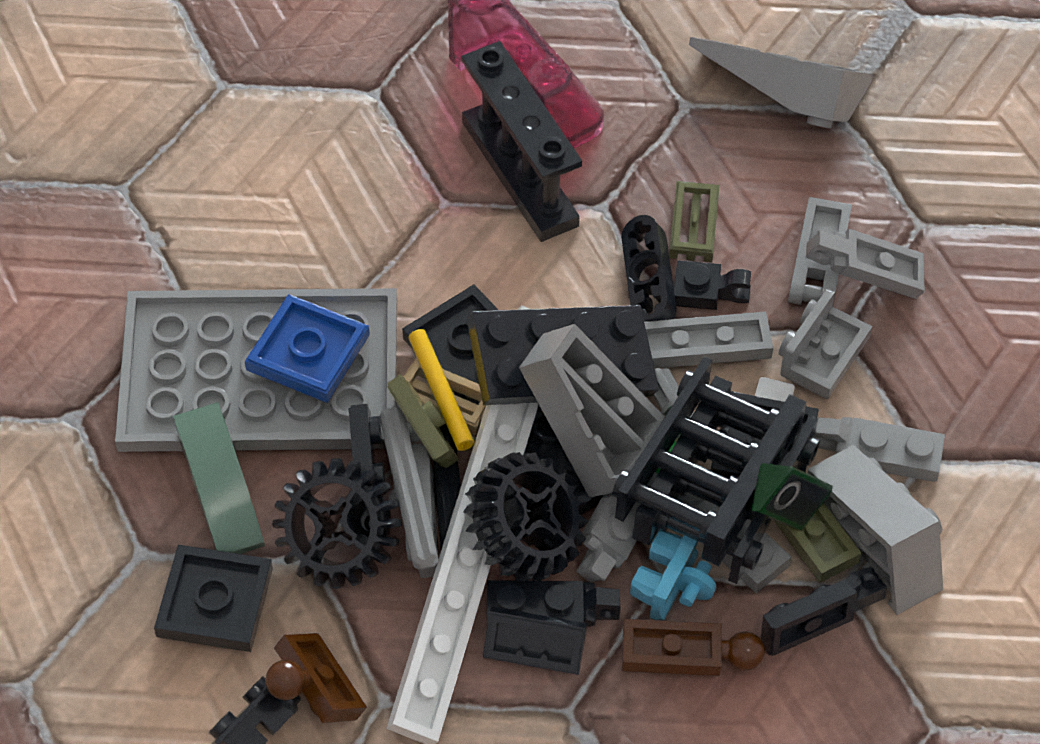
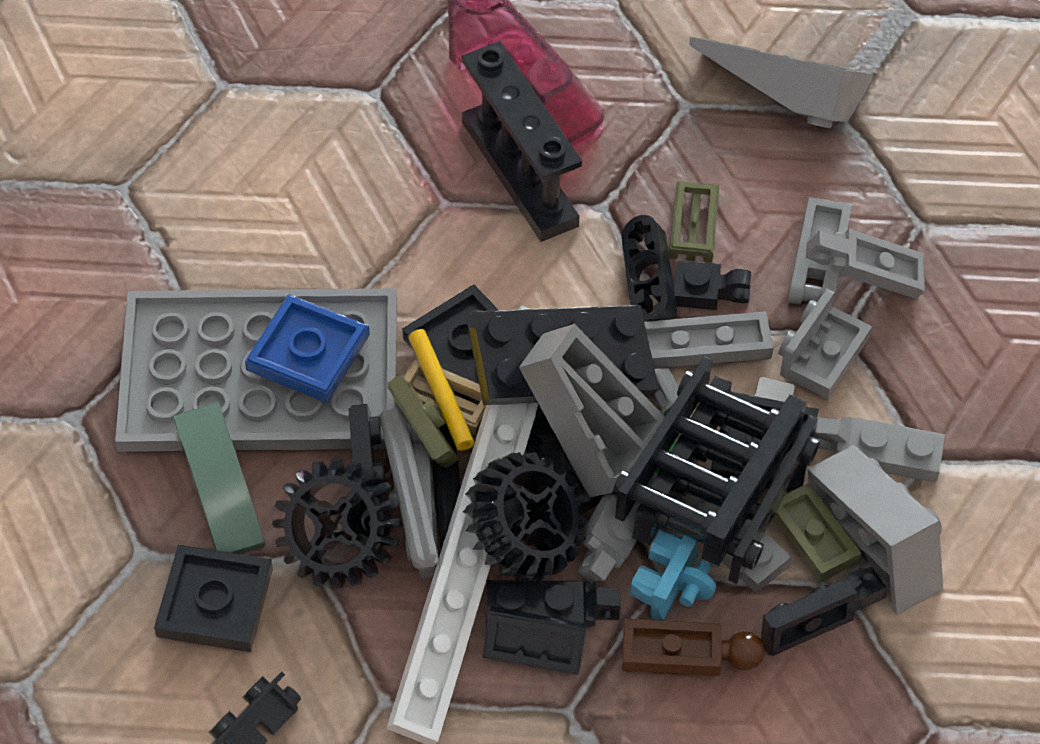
(314, 671): reddish brown plate -> none
(788, 495): slope -> none

